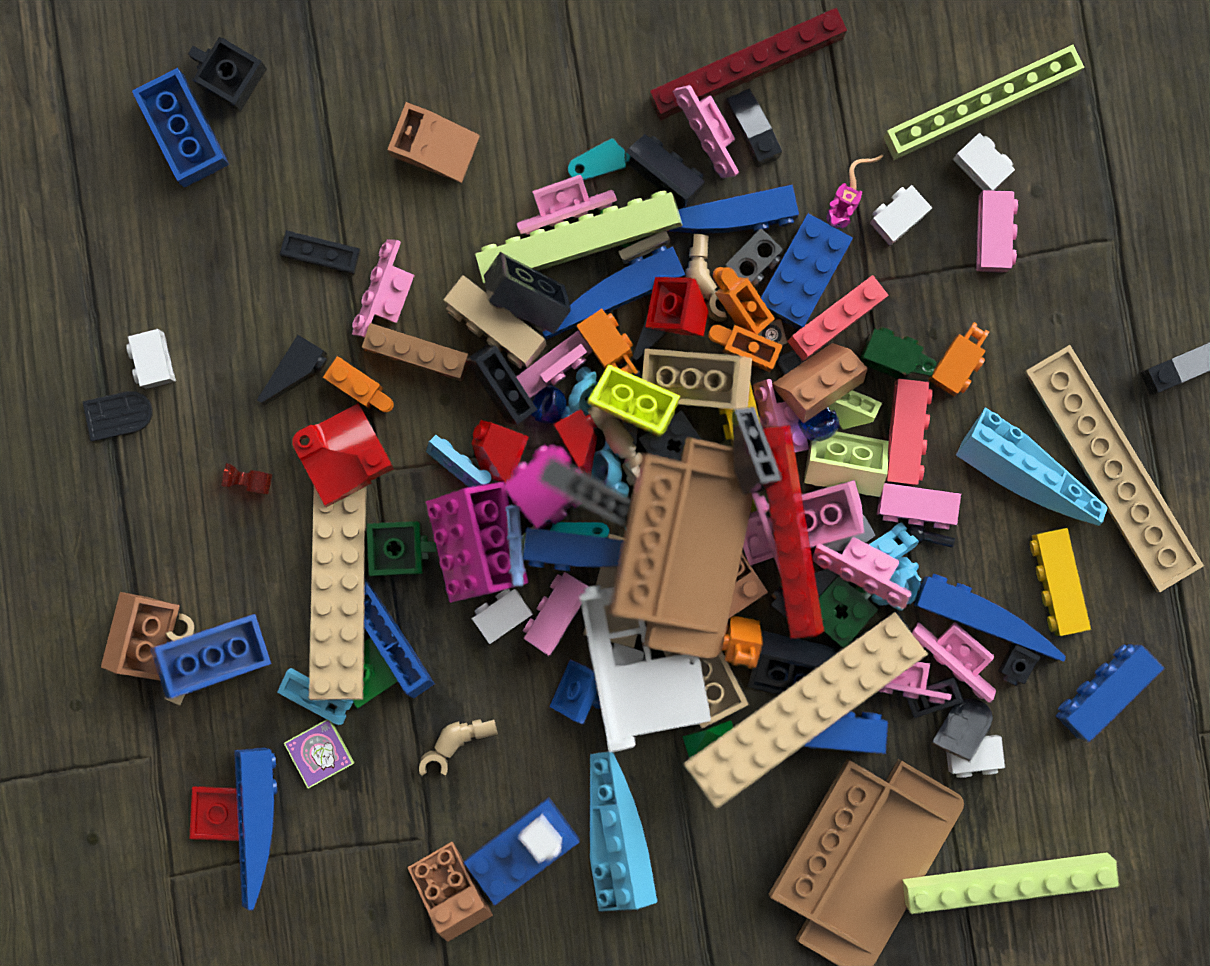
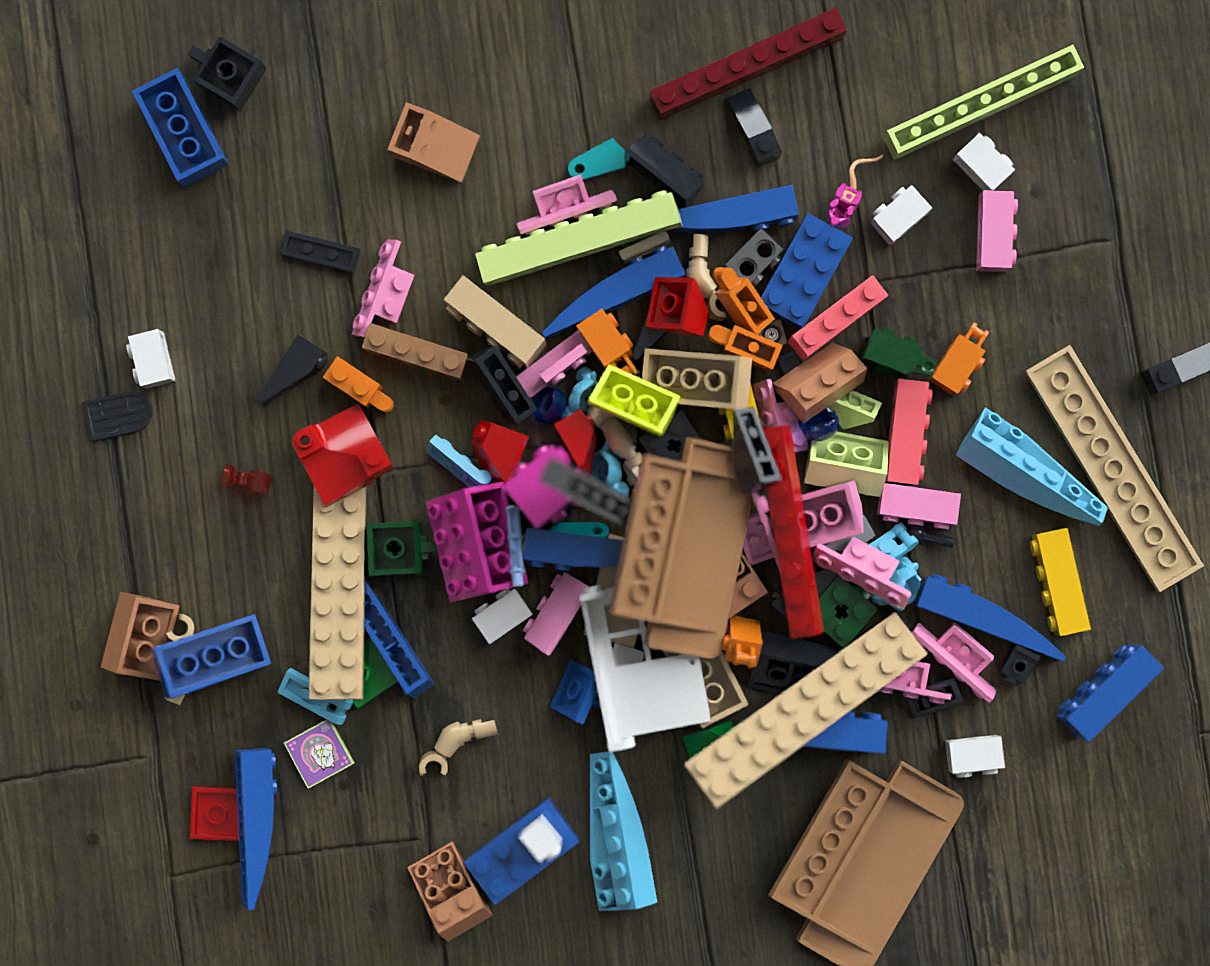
(526, 293): black brick -> none
(710, 128): bright pink bracket -> none
(964, 729): window -> none
(1010, 882): yellowish green brick -> none

